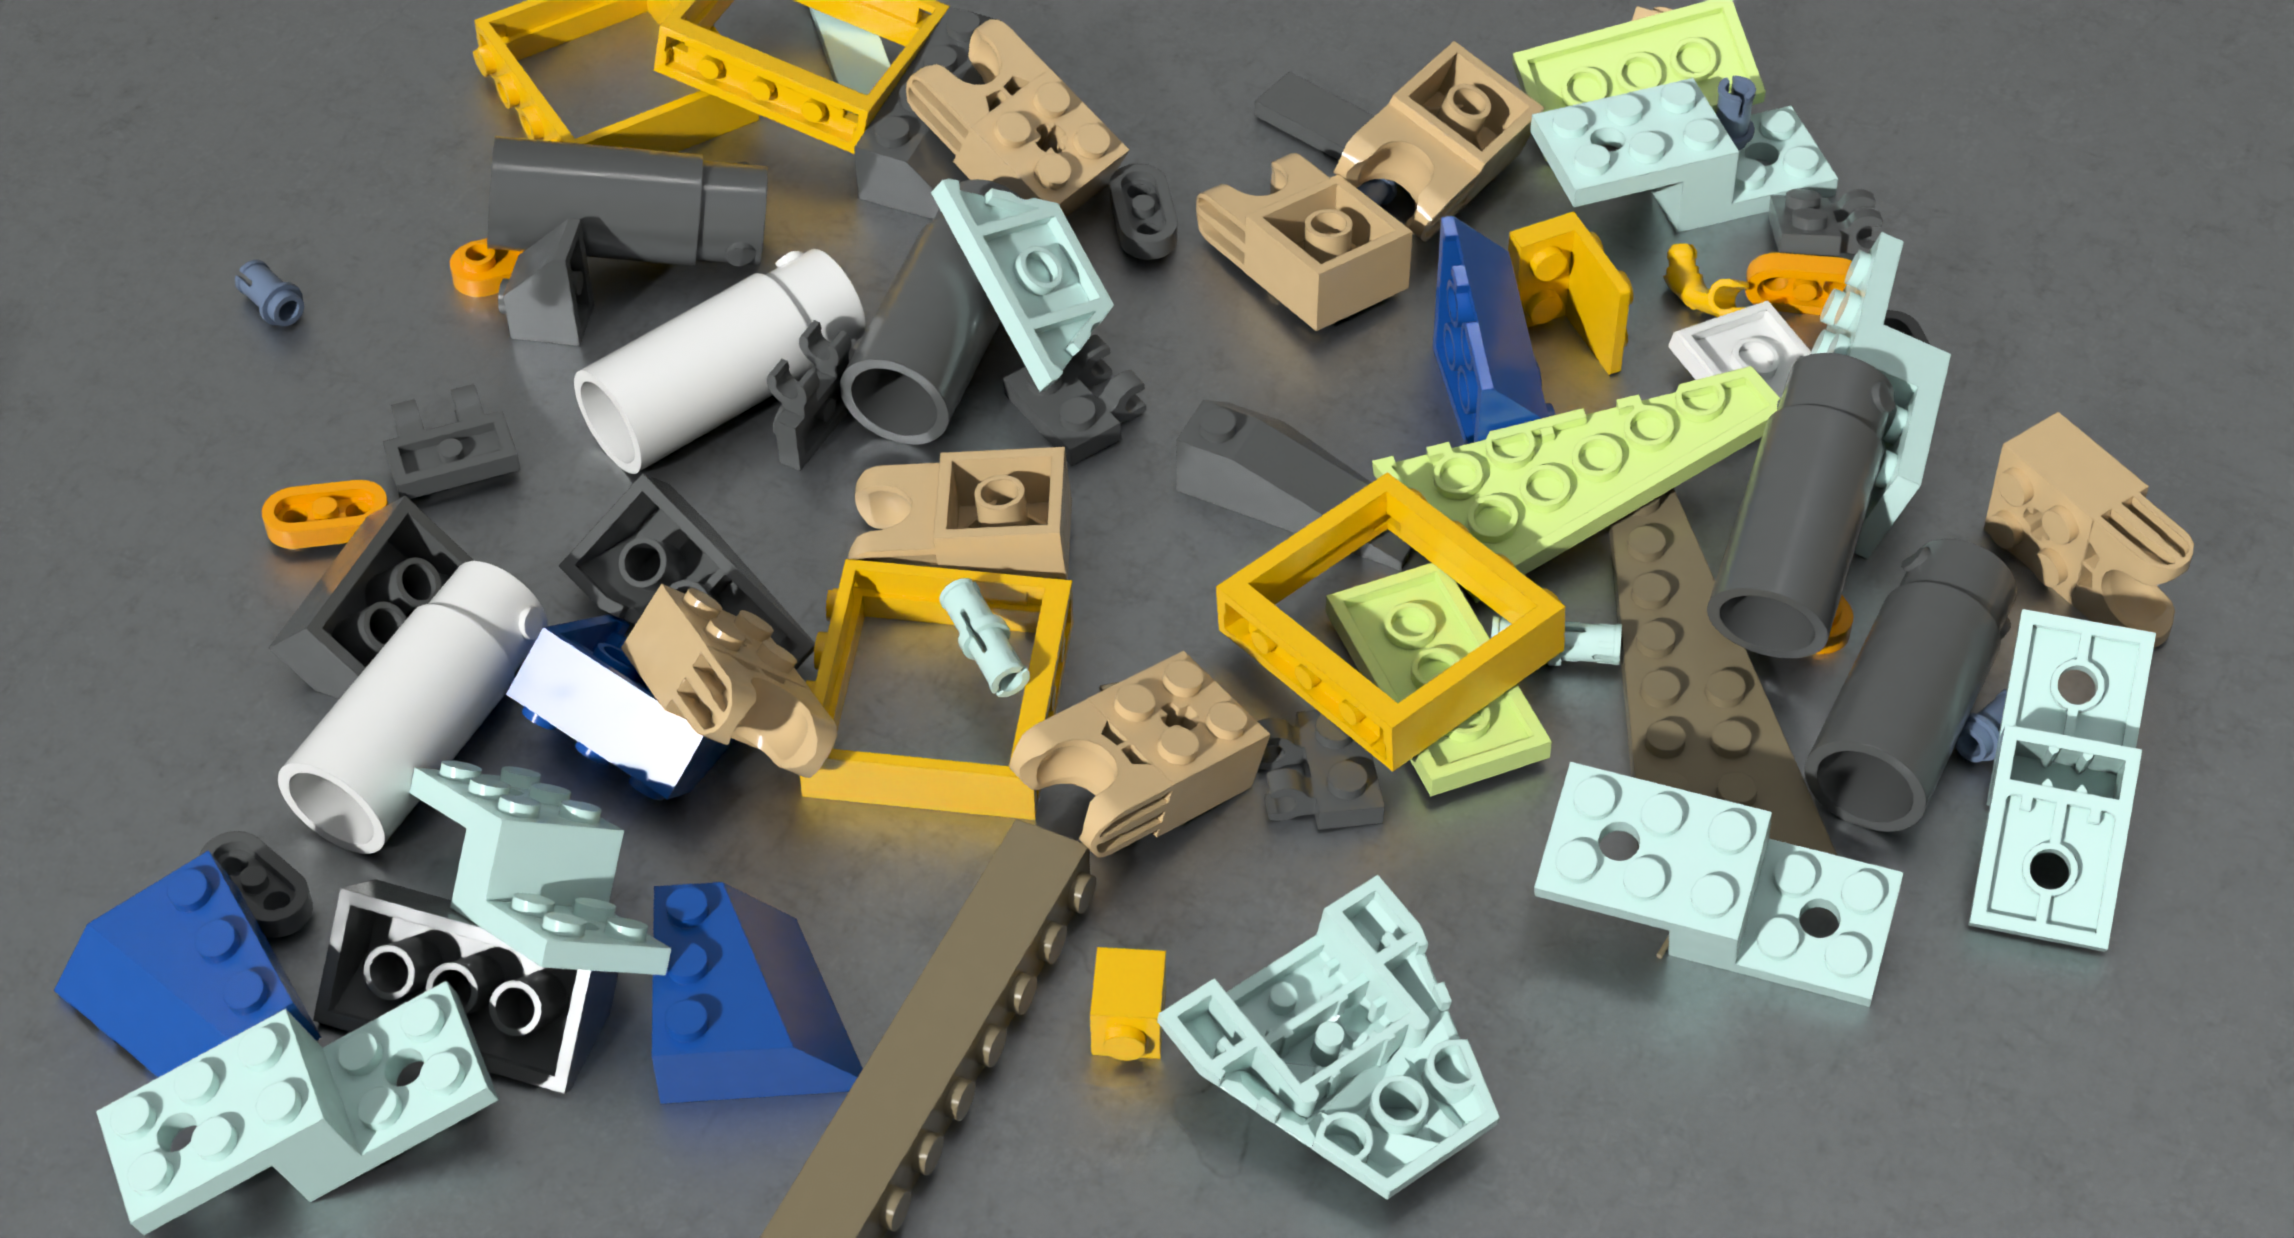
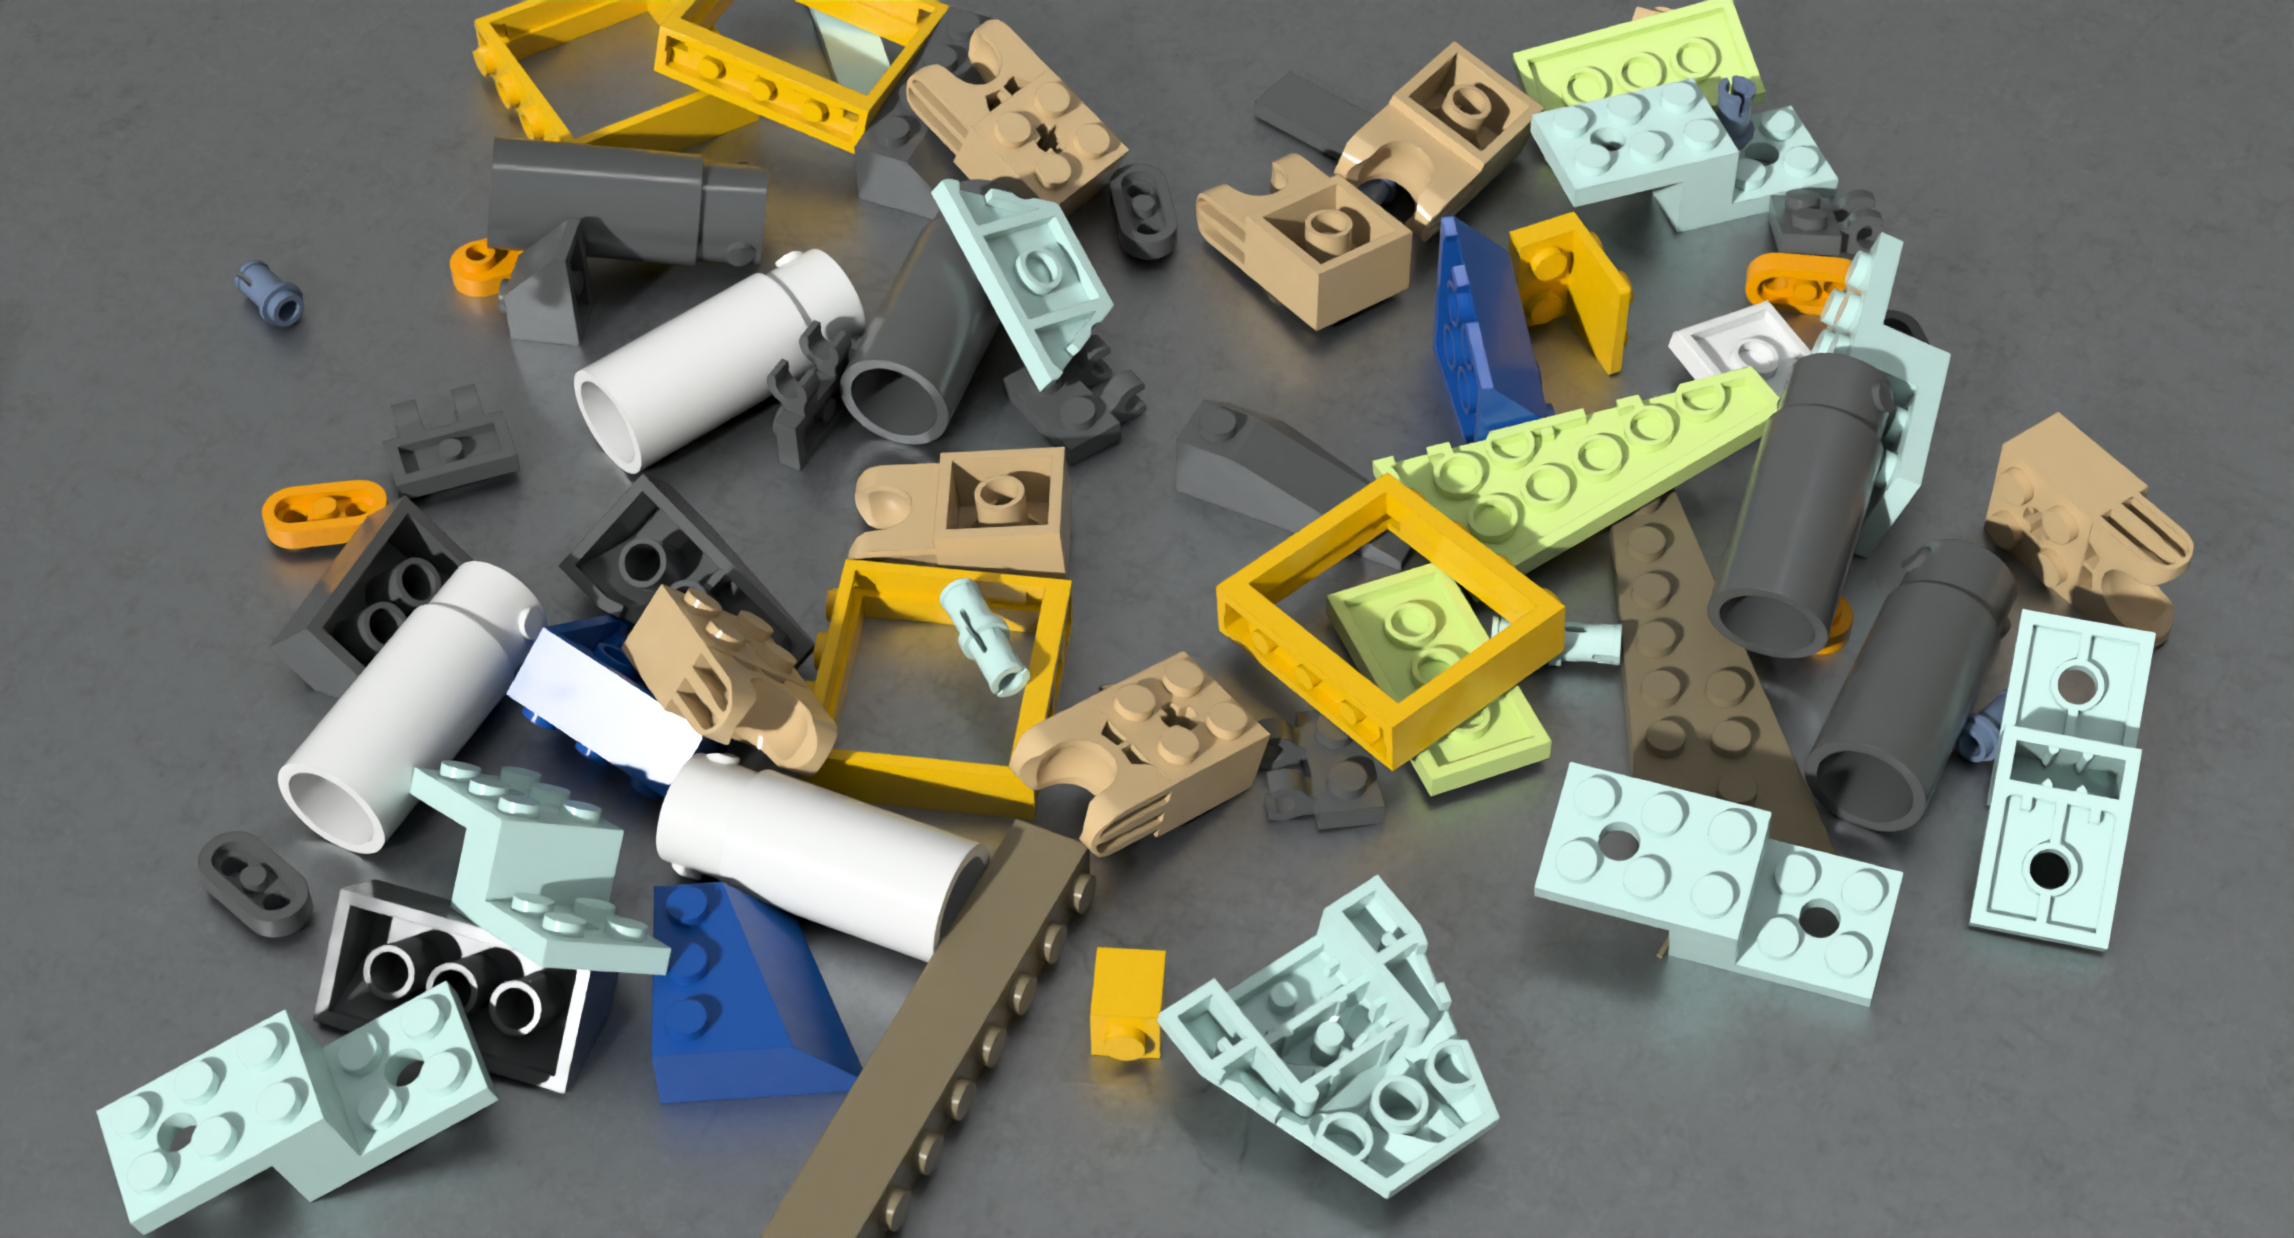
(178, 969): blue wedge -> none
(818, 853): none -> white piece
(1687, 283): yellow piece -> none

